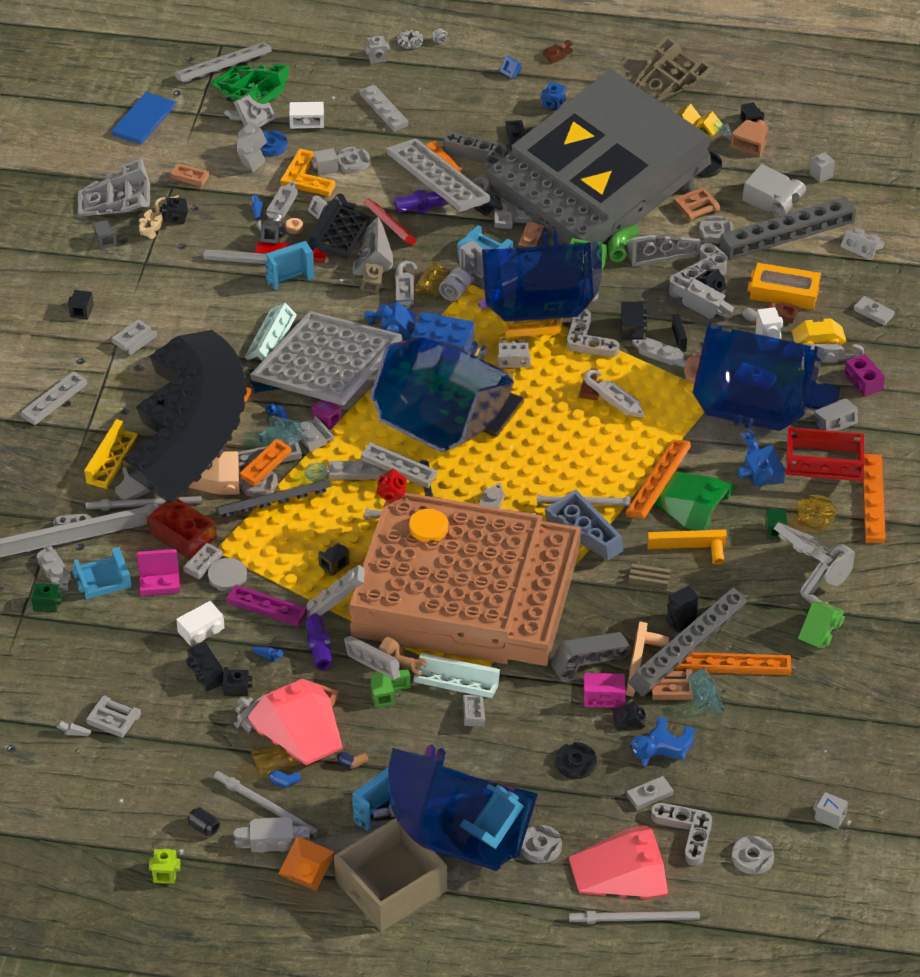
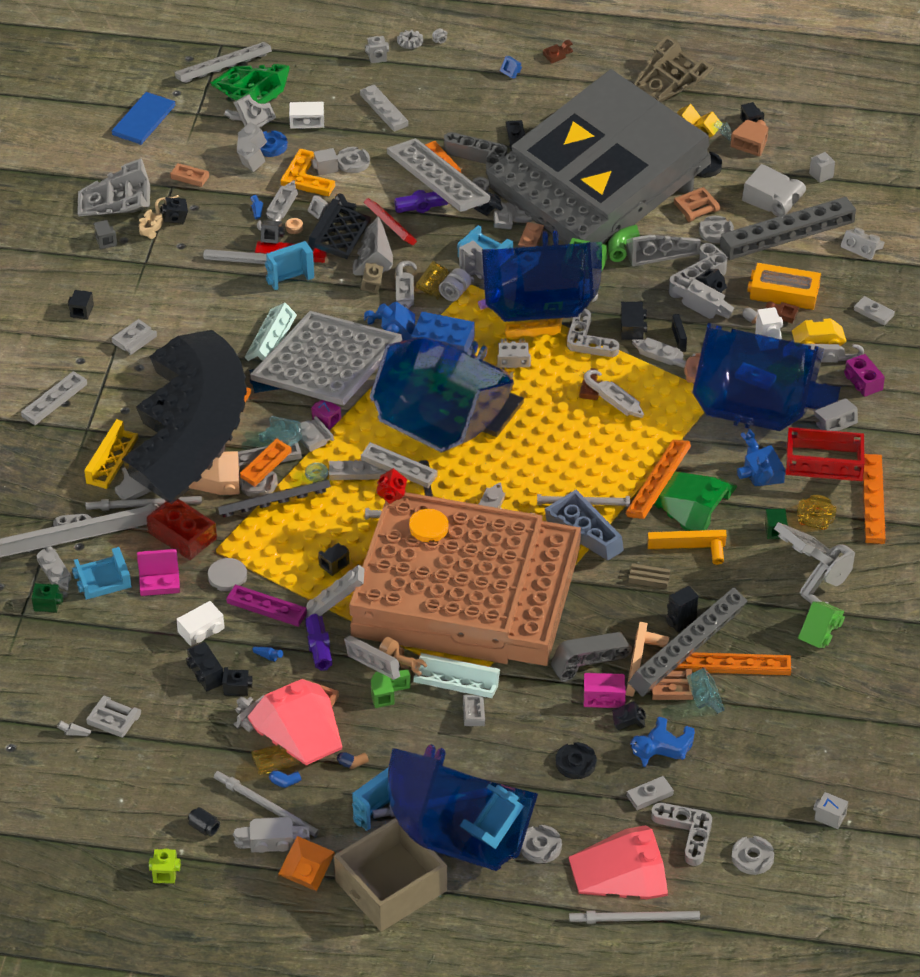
(202, 560): light grey plate -> none
(277, 411): blue arm -> none
(554, 96): blue brick -> none

